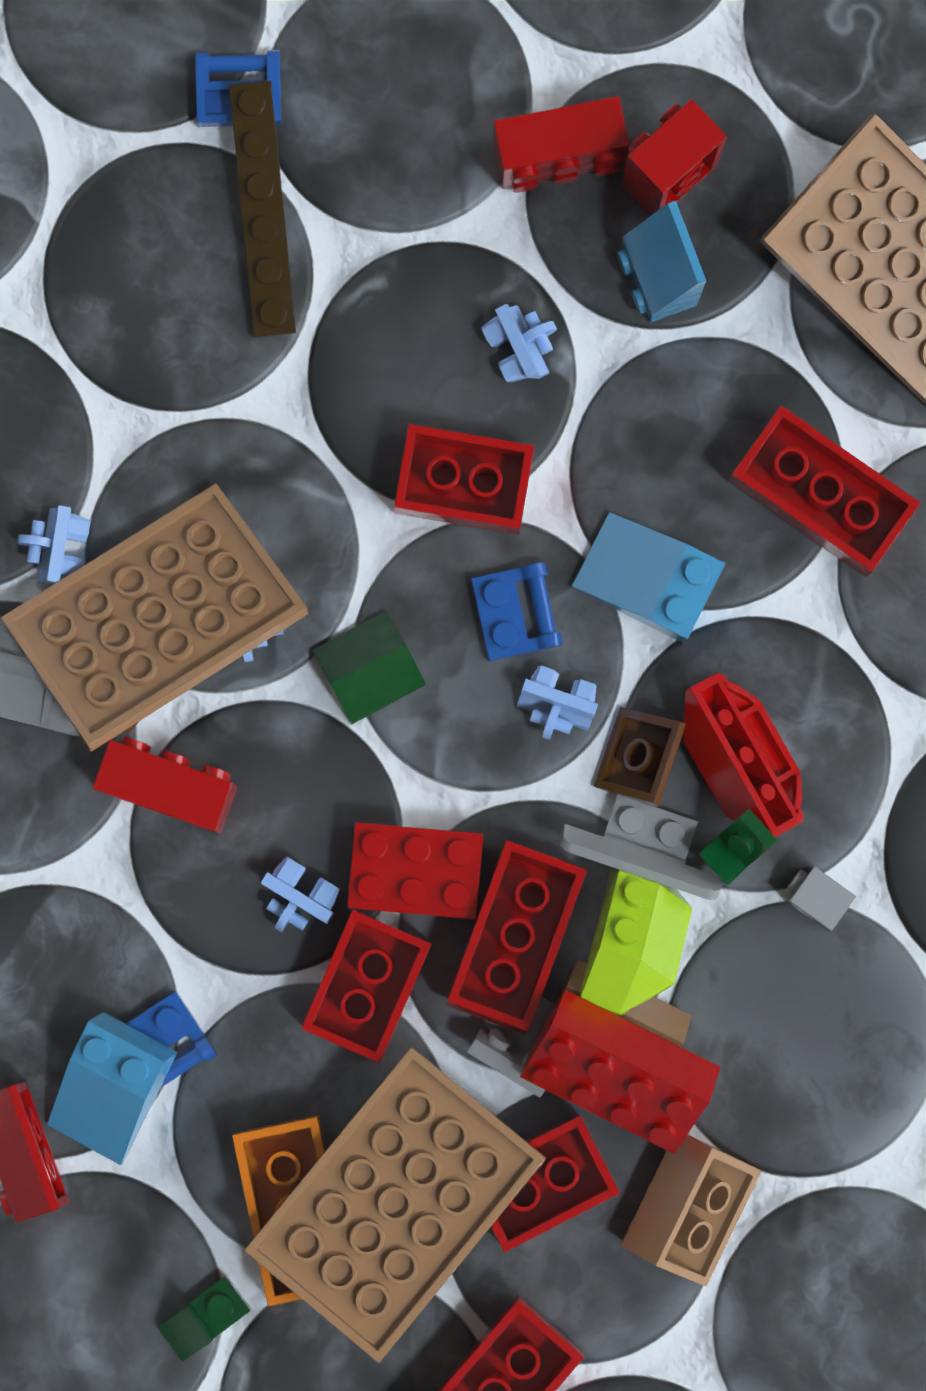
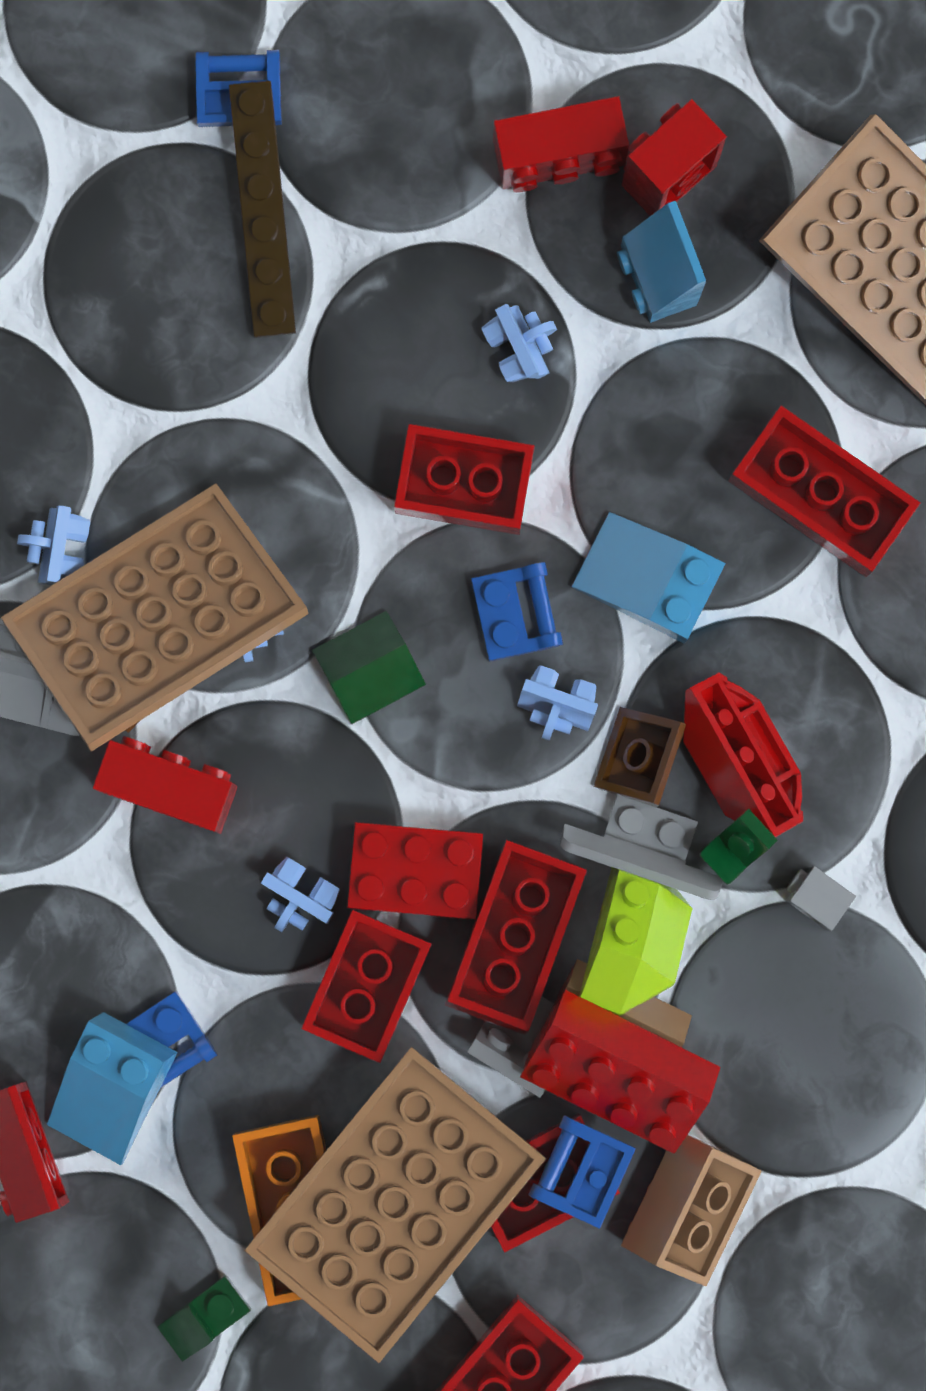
(595, 1178): none -> blue plate

